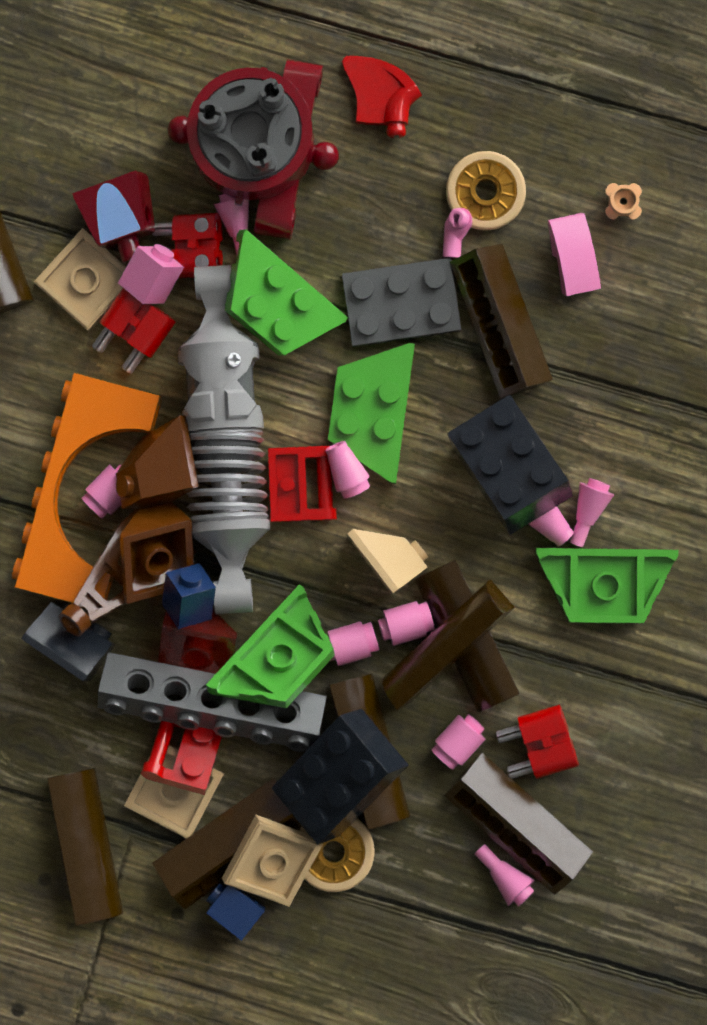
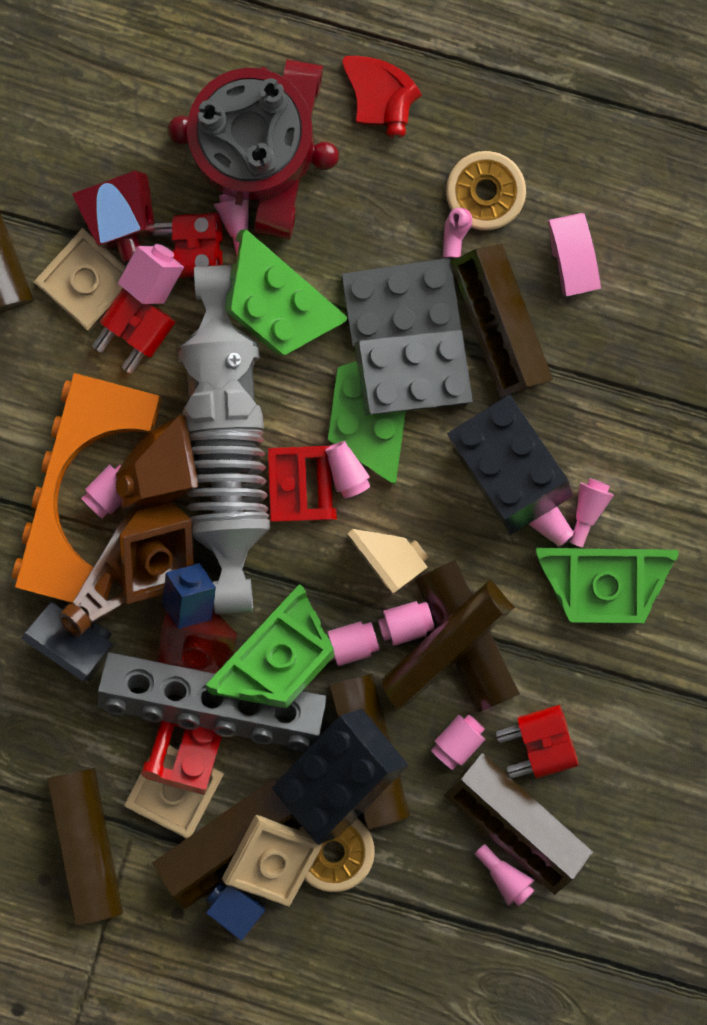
(413, 372): none -> plate
(630, 193): light nougat plate -> none

